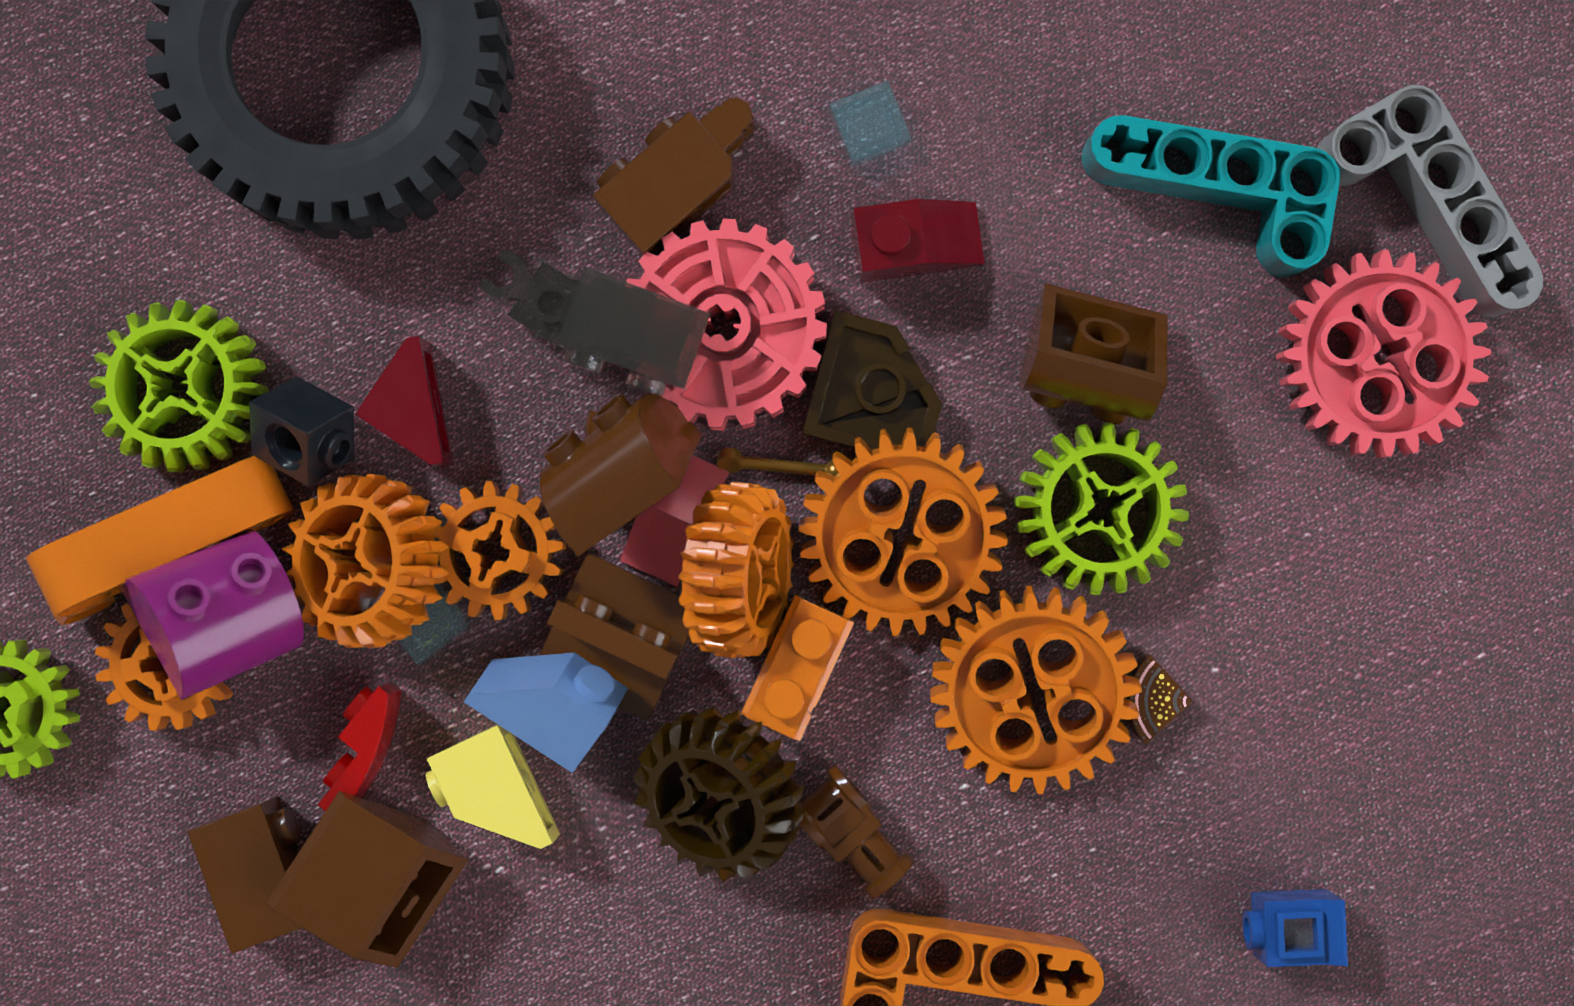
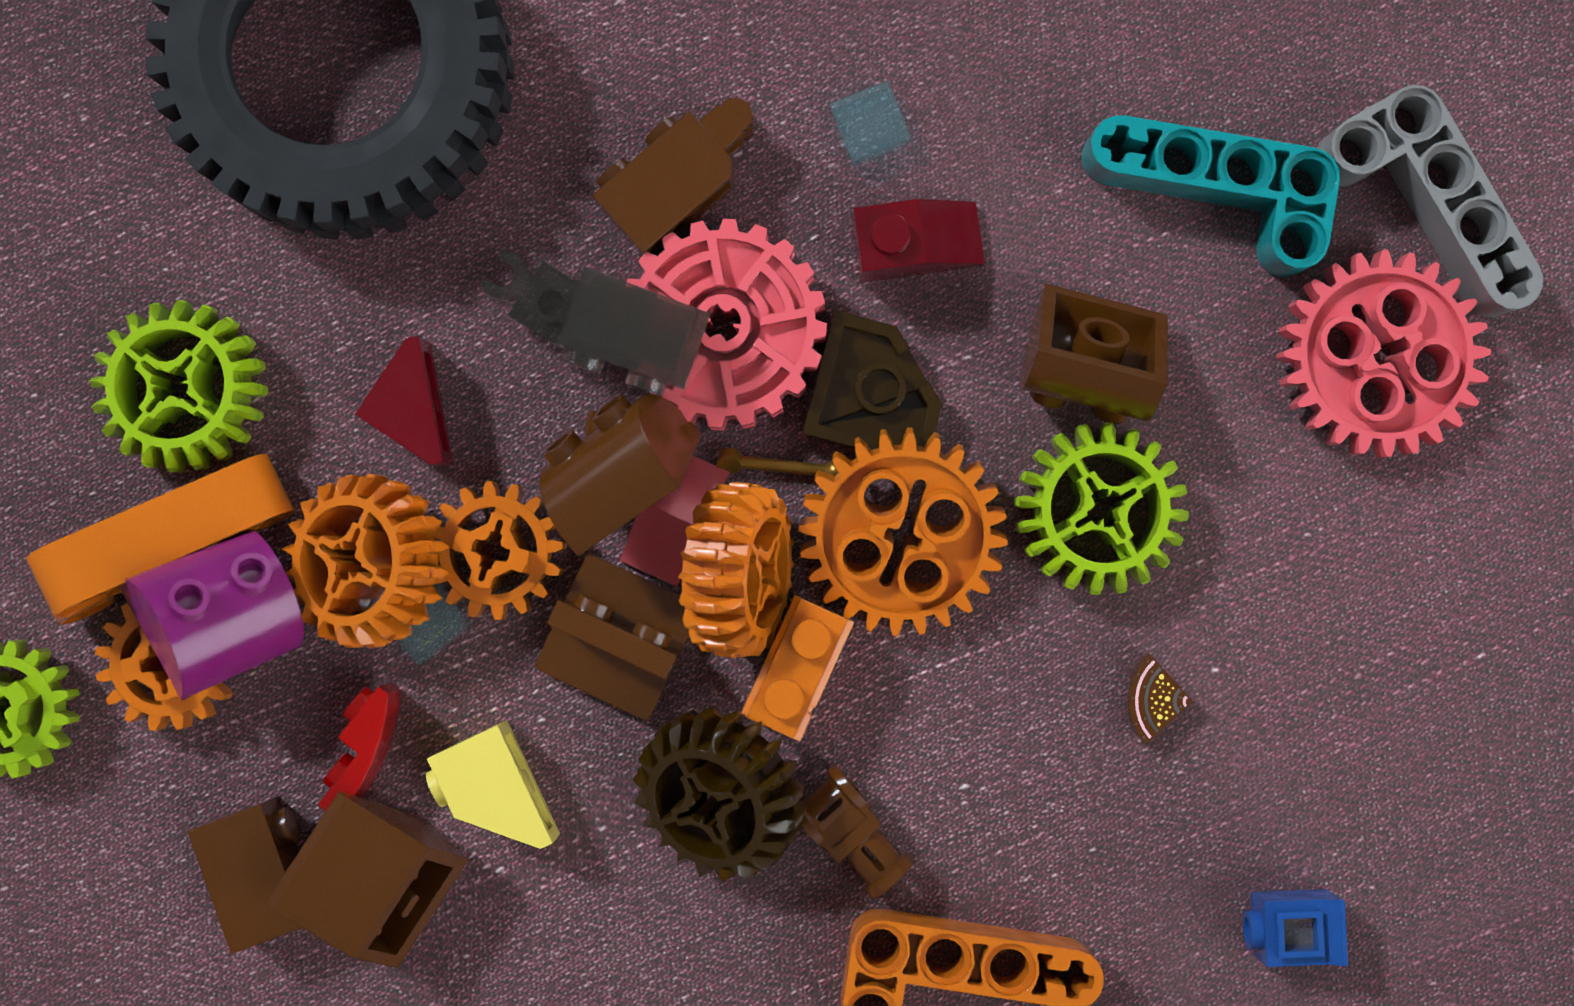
(302, 430): black brick -> none
(549, 702): medium blue slope -> none
(1089, 673): orange gear -> none

